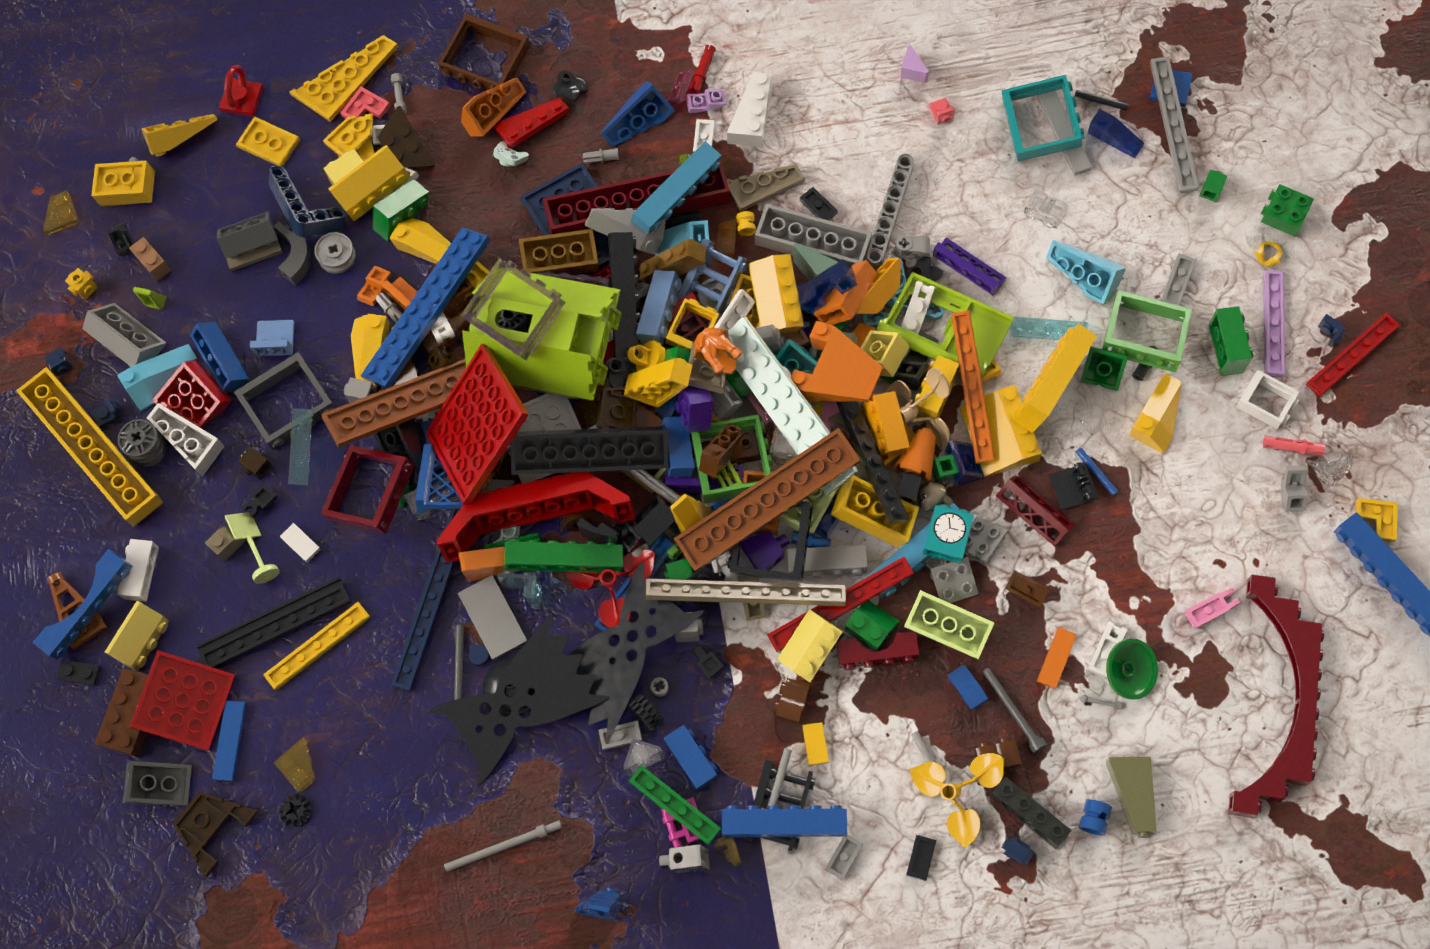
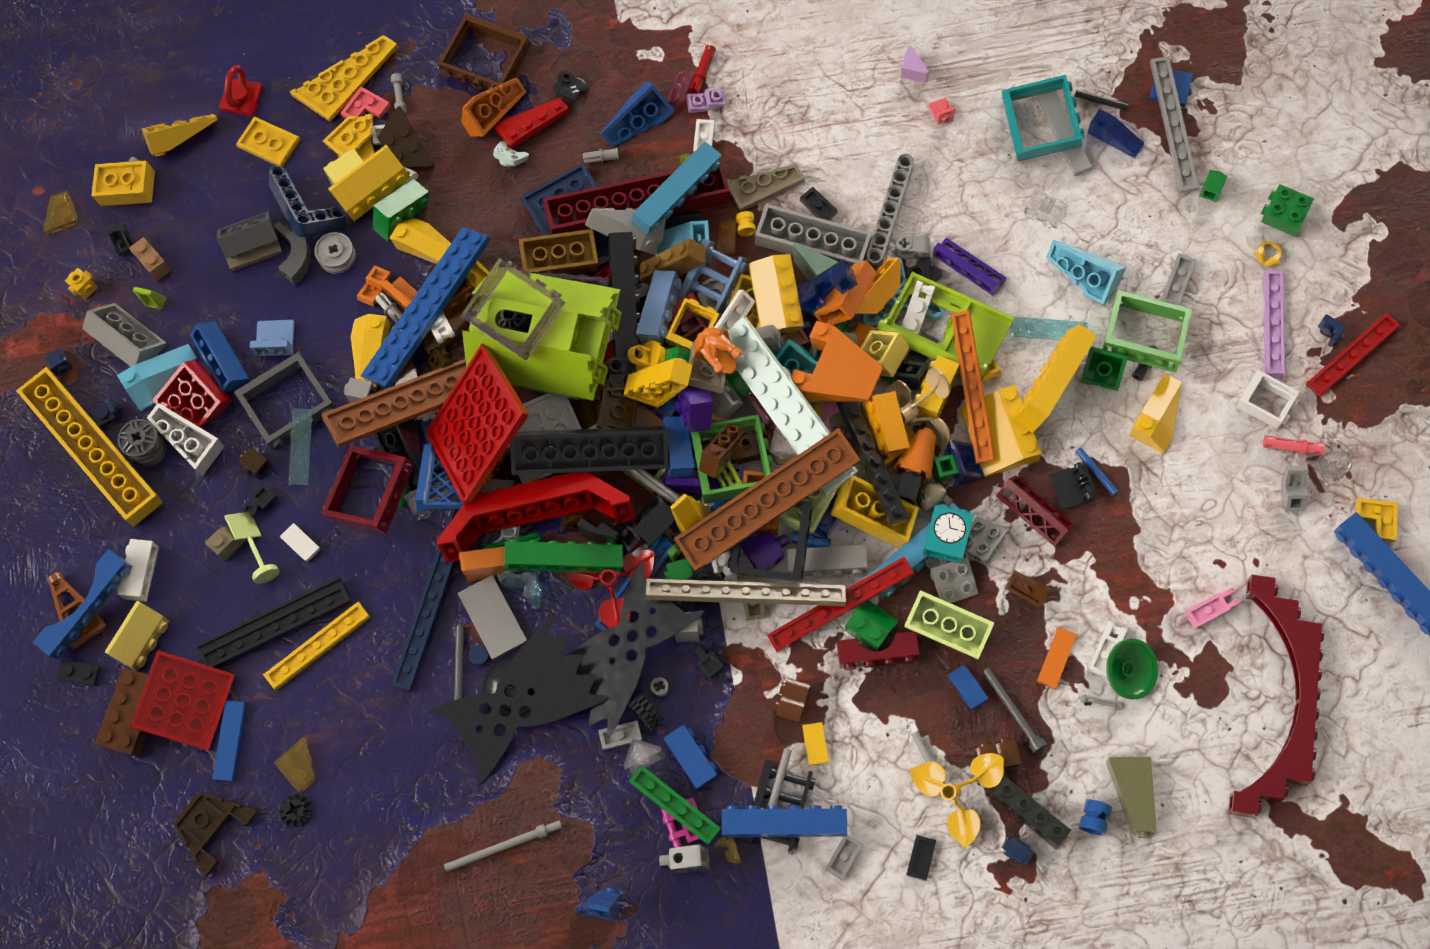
(156, 784): dark grey slope -> none
(751, 115): white wedge -> none
(809, 645): light yellow slope -> none
(1230, 341): green brick -> none

